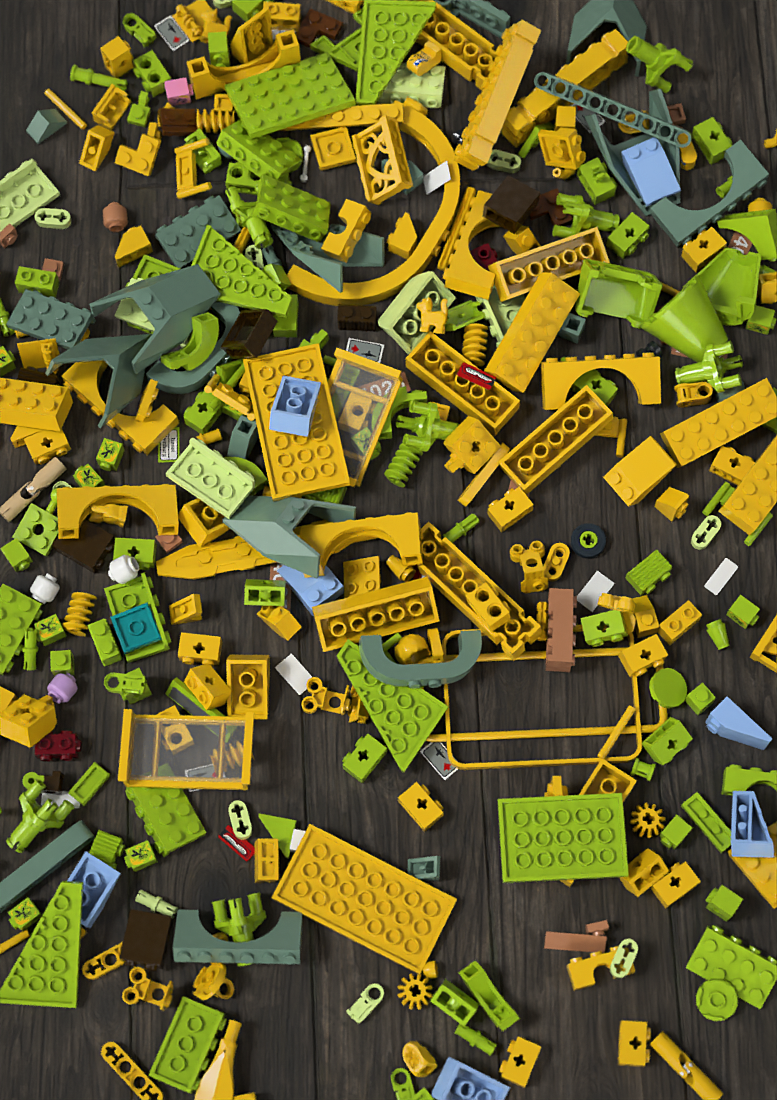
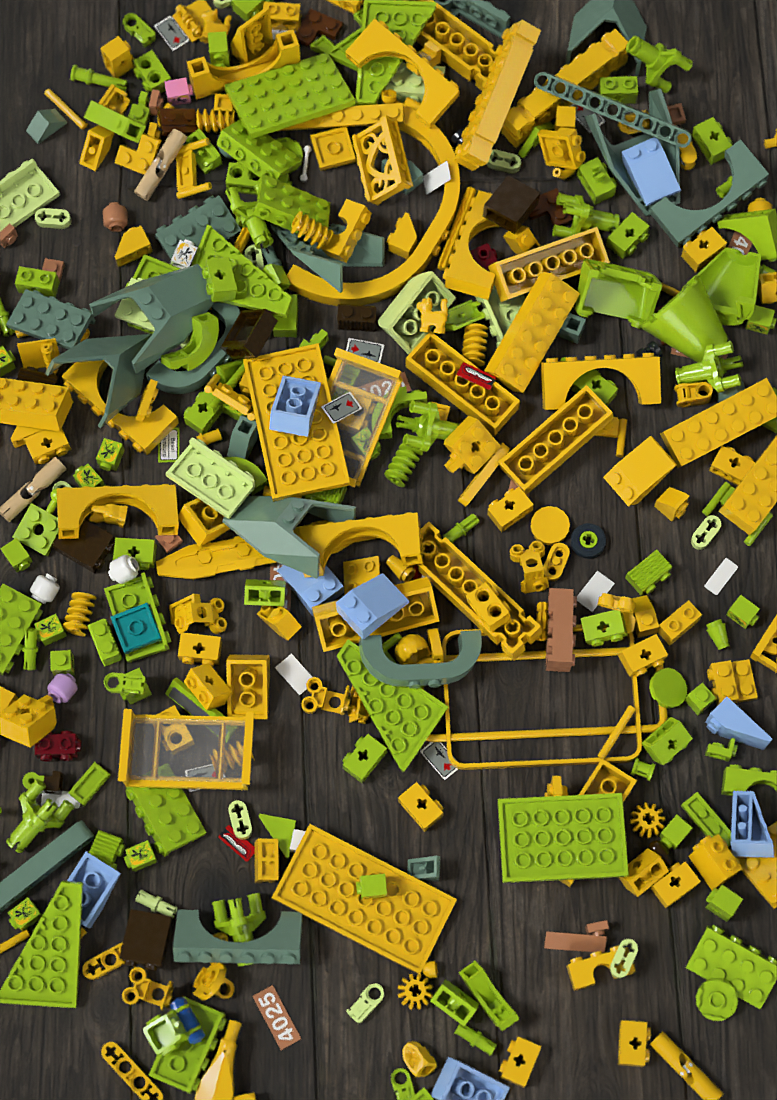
(115, 121): none -> lime slope
(155, 102): none -> nougat plate
(162, 161): none -> tan piece
(174, 1027): none -> lime piece
(183, 254): none -> white brick
(188, 614): none -> yellow piece
(219, 279): none -> lime brick
(276, 1017): none -> nougat sticker
(311, 230): none -> yellow piece
(341, 407): none -> sticker
(371, 605): none -> light blue slope
(372, 886): none -> lime brick
(379, 42): none -> yellow arch
(388, 96): none -> yellow hinge
(550, 525): none -> yellow tile
(619, 89): none -> lime brick
(660, 849): none -> dark brown cylinder
(714, 861): none -> yellow brick
(718, 751): none -> lime bracket
(732, 681): none -> yellow plate

